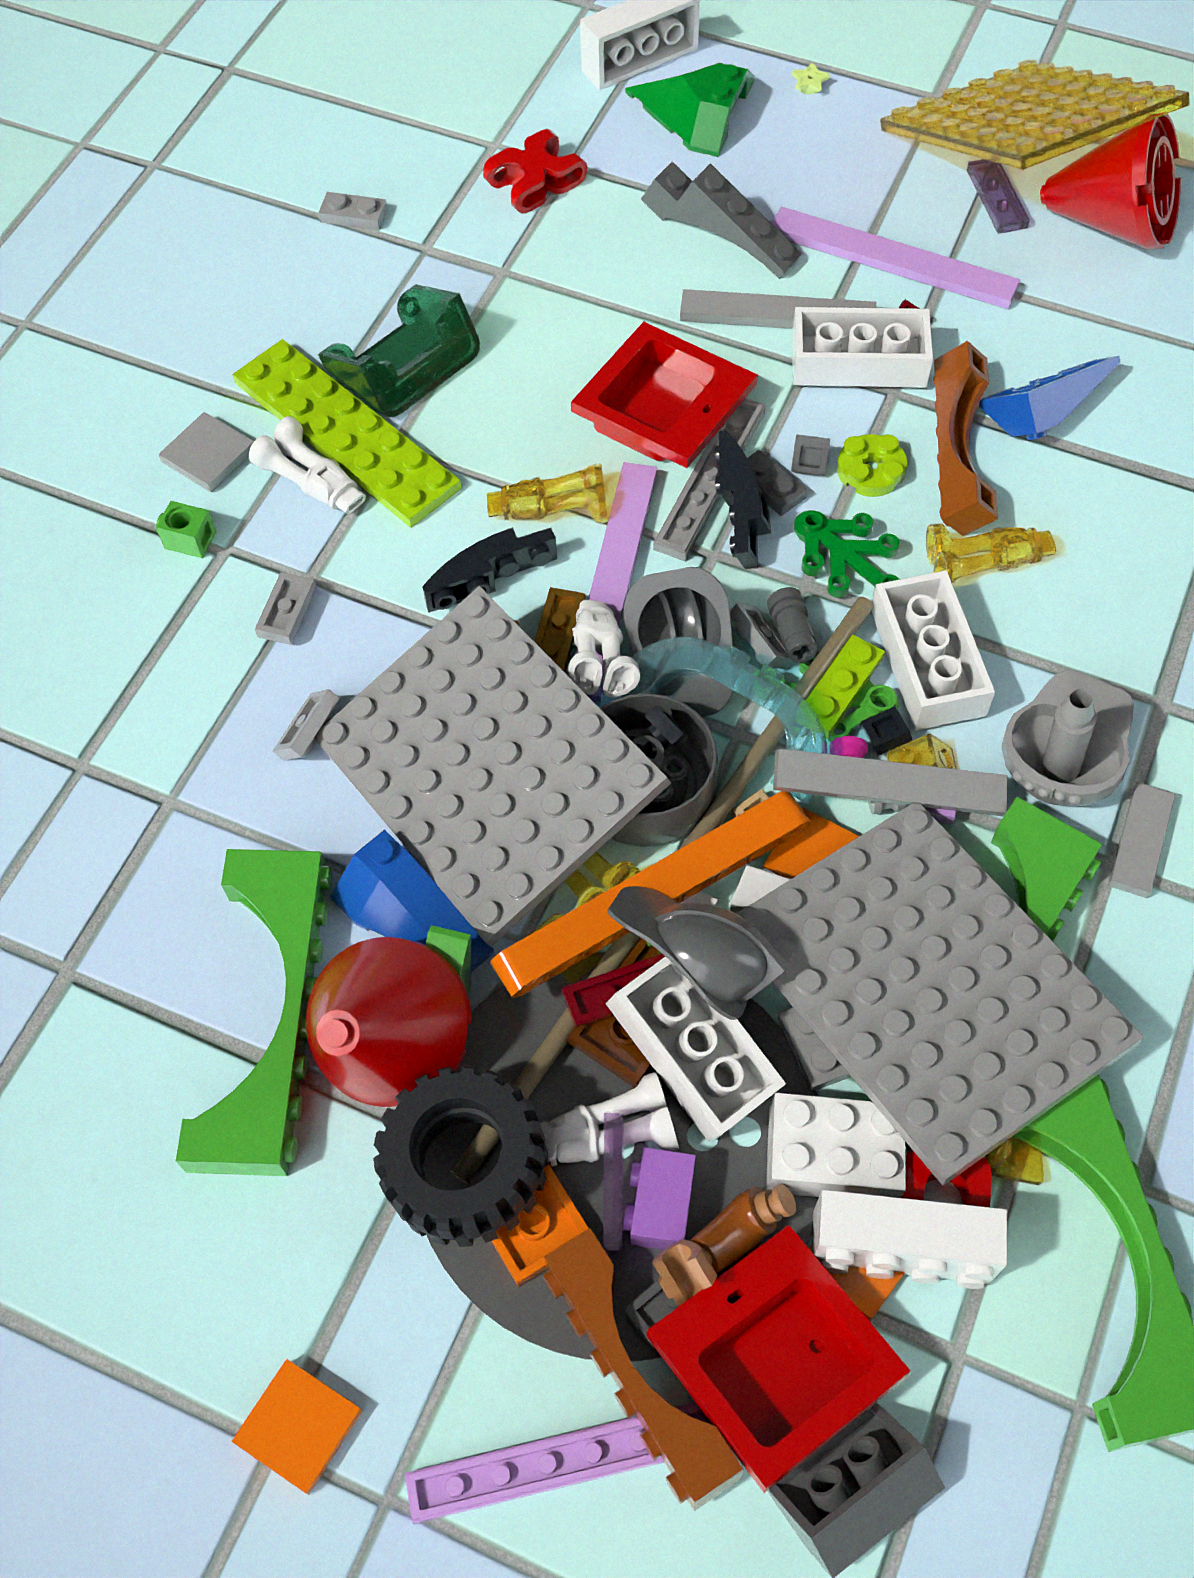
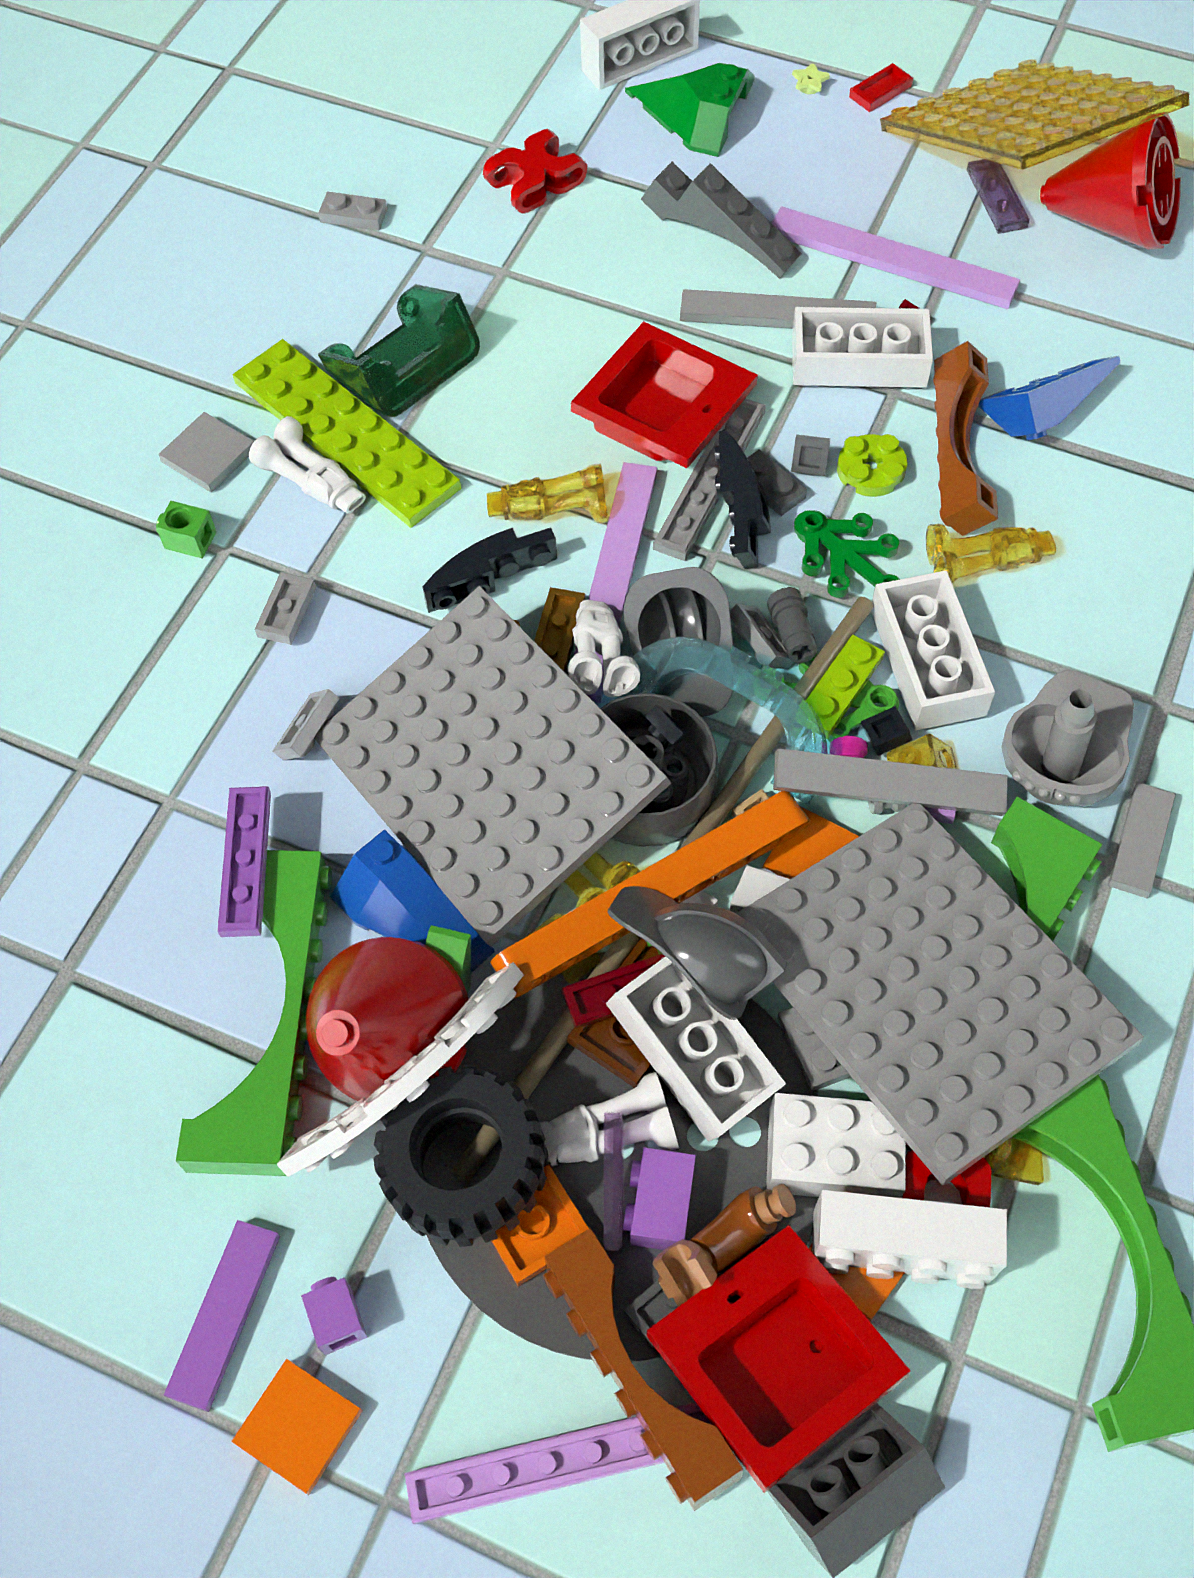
(222, 1316): none -> medium lavender tile
(244, 862): none -> medium lavender tile
(333, 1315): none -> medium lavender brick
(408, 1081): none -> white plate
(881, 87): none -> red tile

